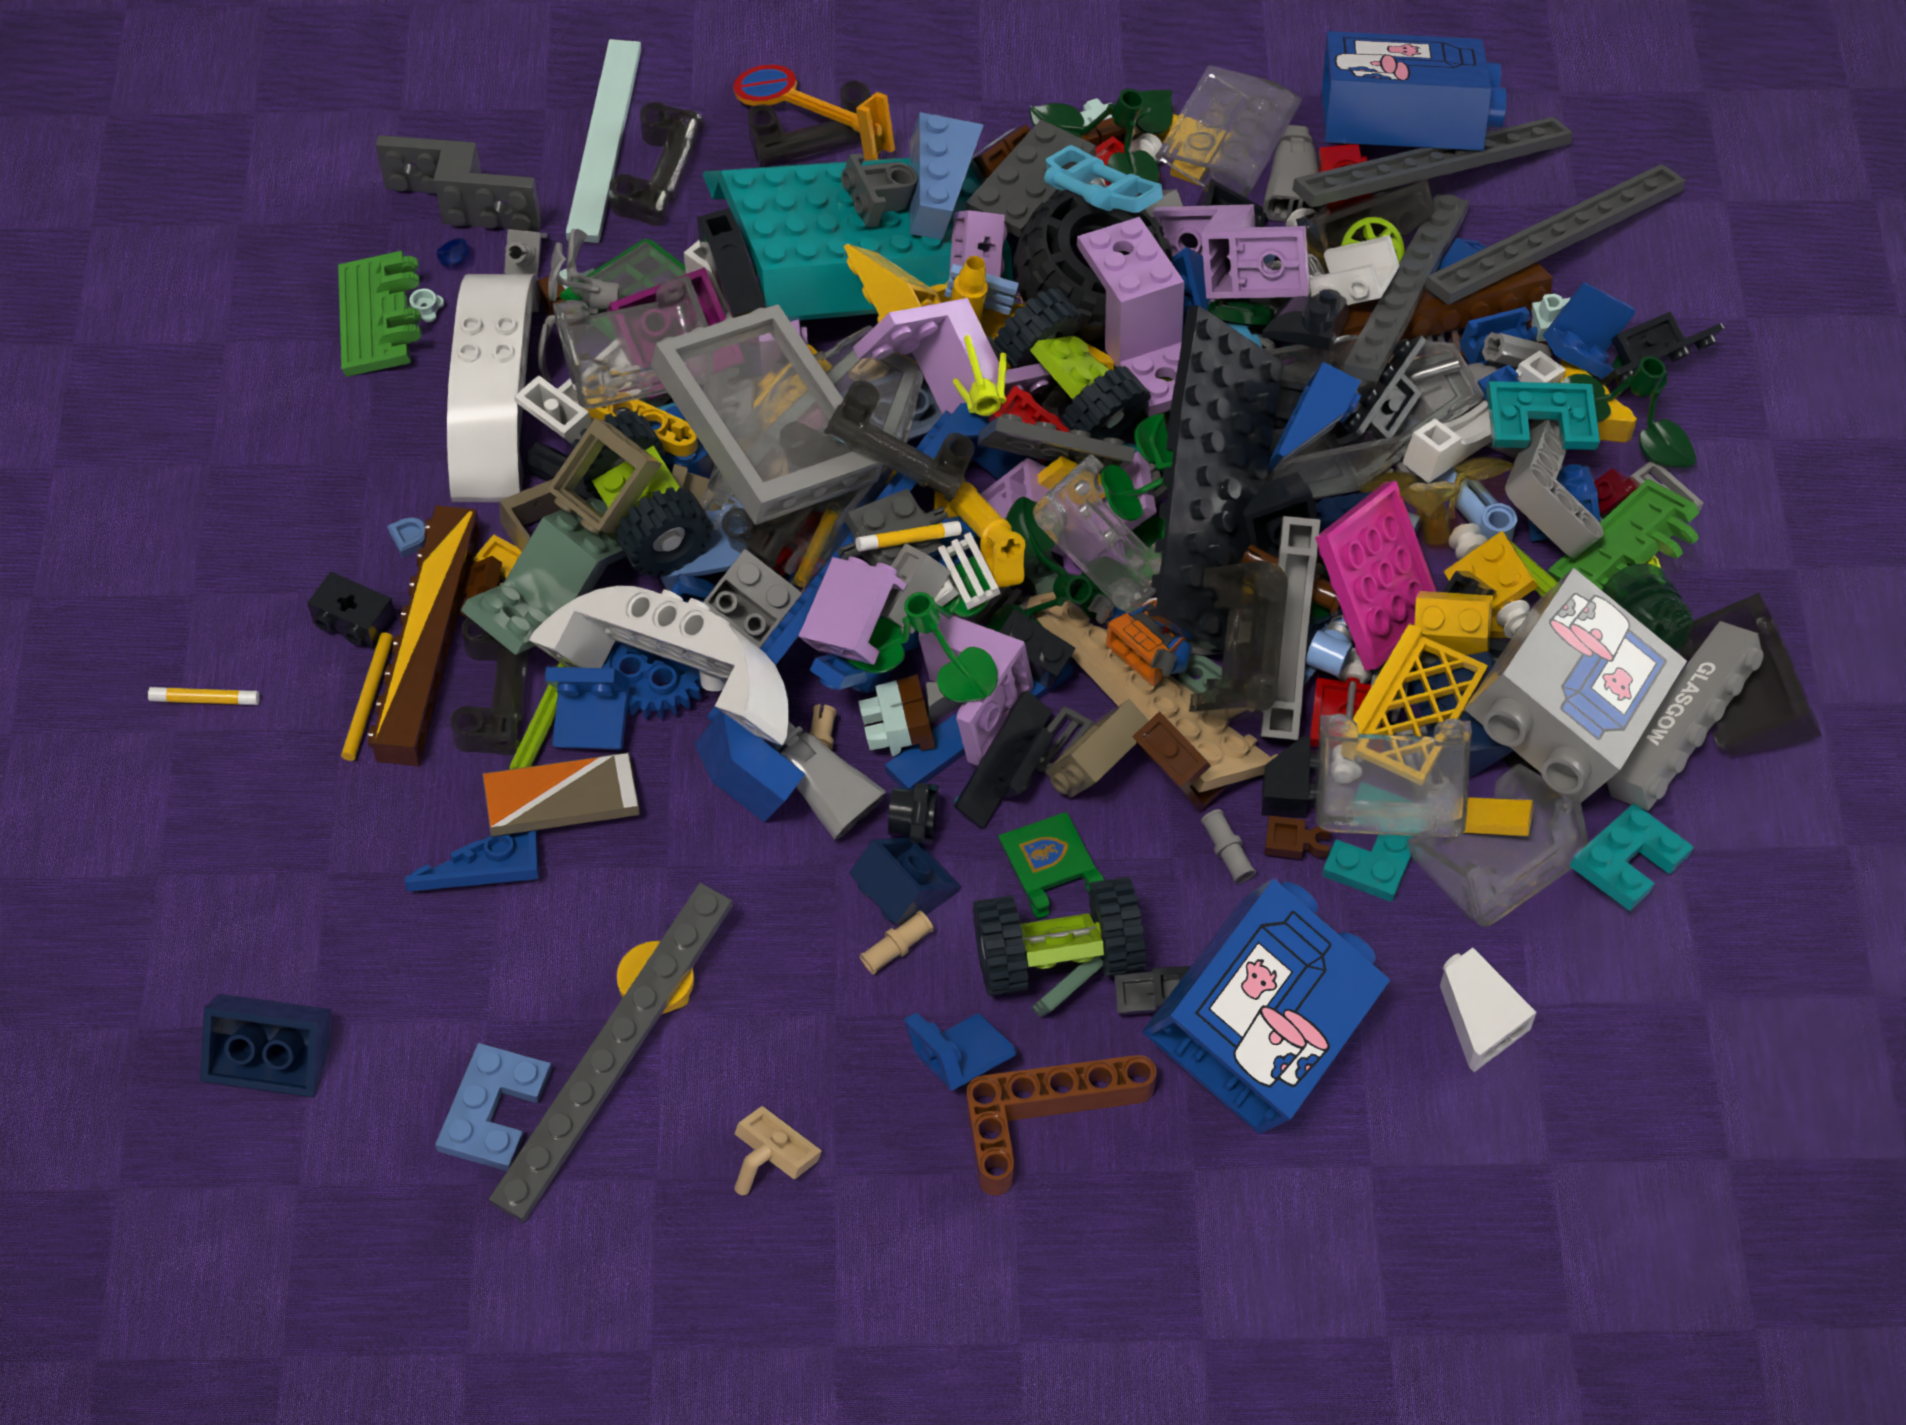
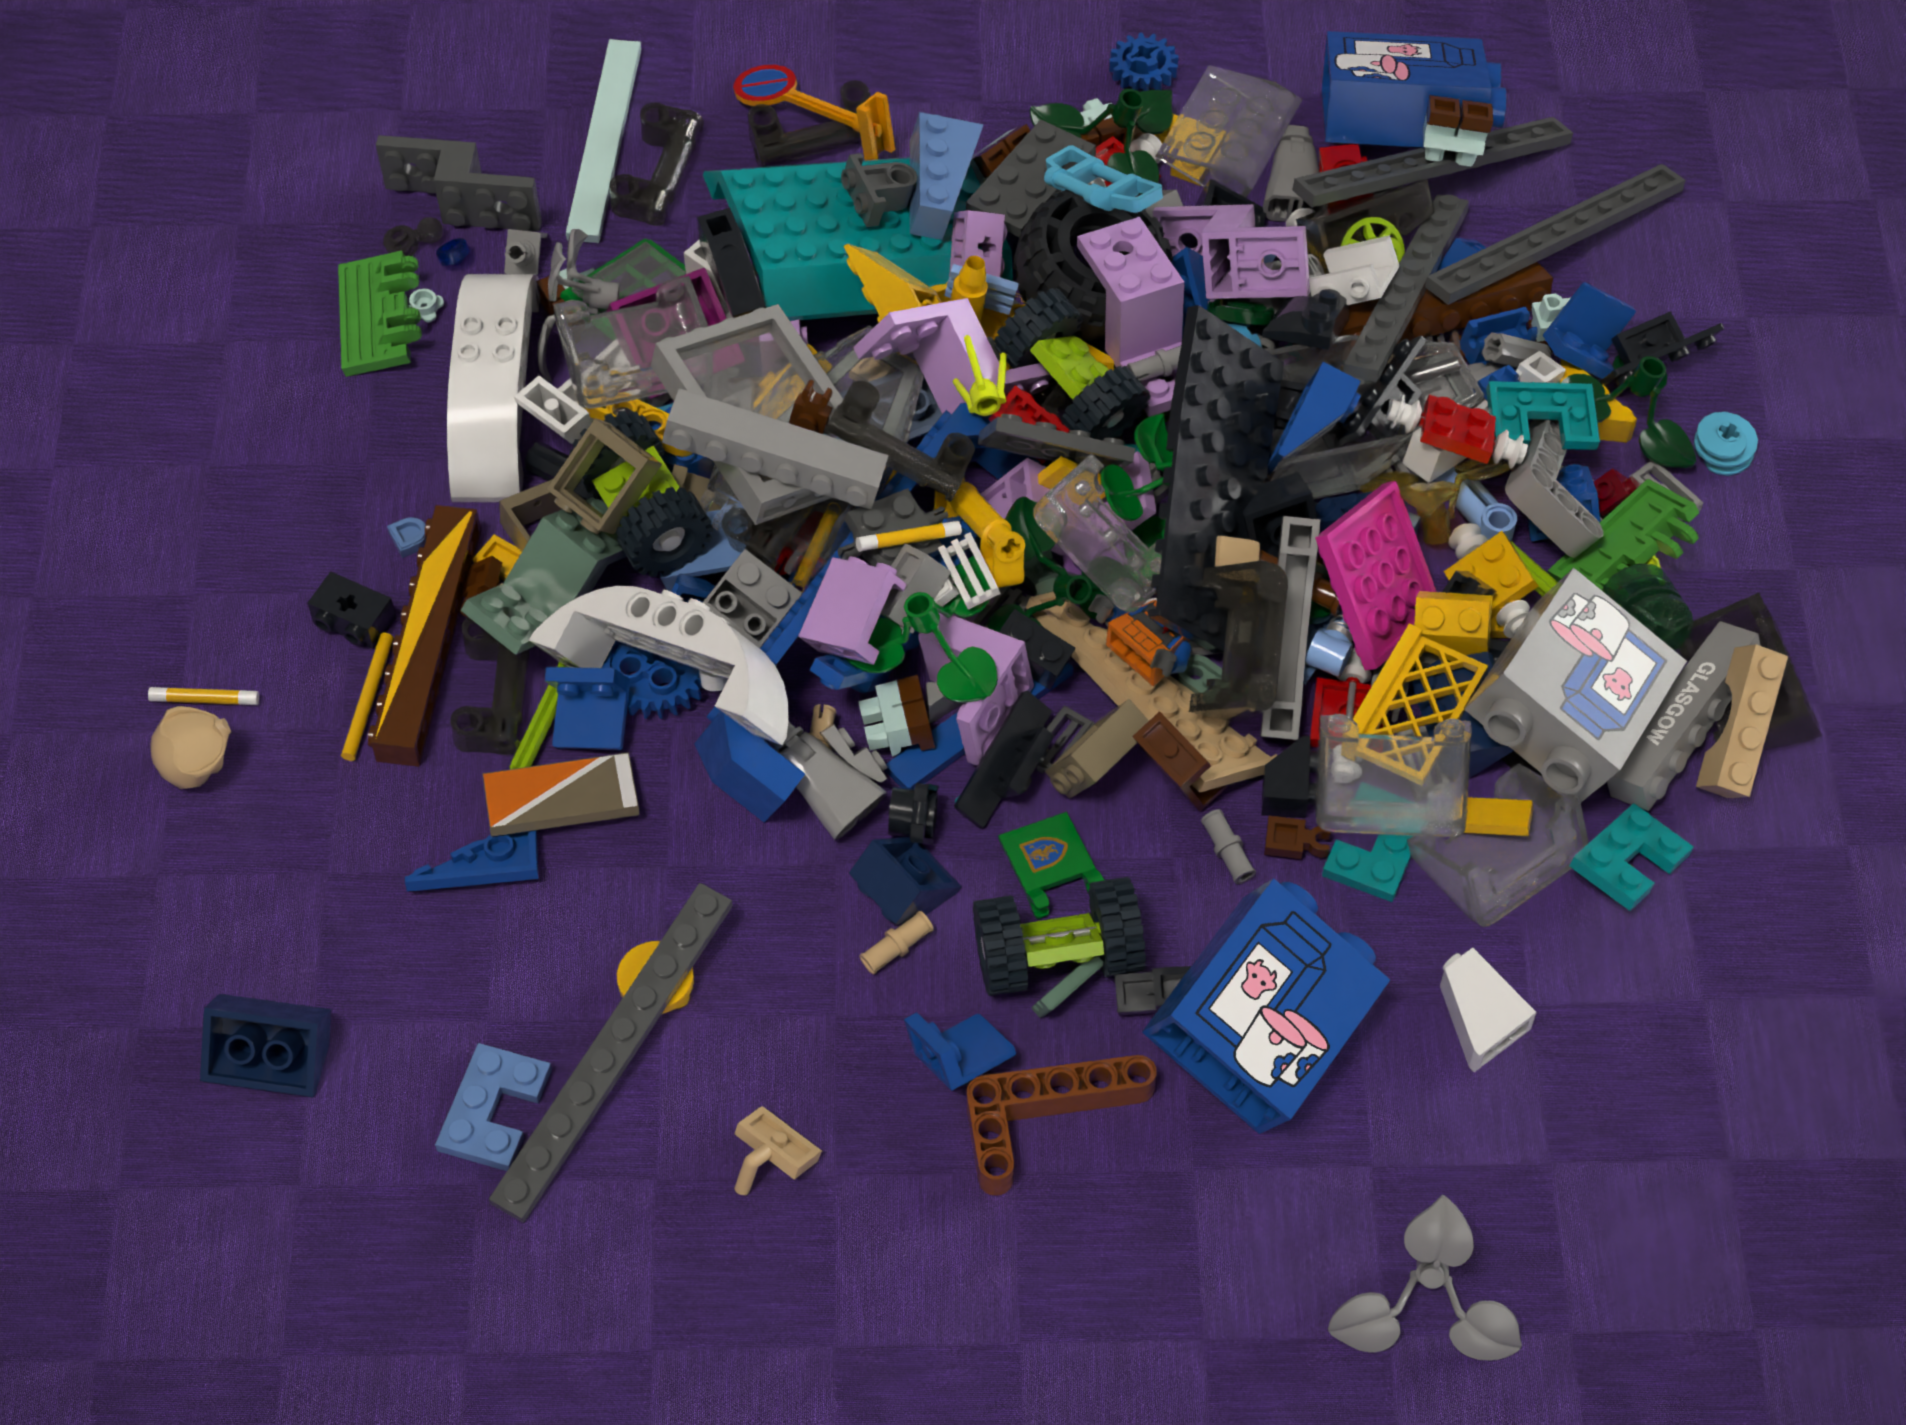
(189, 746): none -> tan helmet
(407, 240): none -> clear smoke plate
(774, 449): none -> light grey brick
(811, 409): none -> reddish brown plate
(867, 763): none -> light grey slope
(1143, 63): none -> blue gear
(1159, 364): none -> light grey pin
(1235, 551): none -> tan slope
(1436, 1241): none -> light grey plant
(1456, 129): none -> hips
(1457, 429): none -> red plate
(1725, 443): none -> medium azure piece
(1754, 685): none -> tan arch

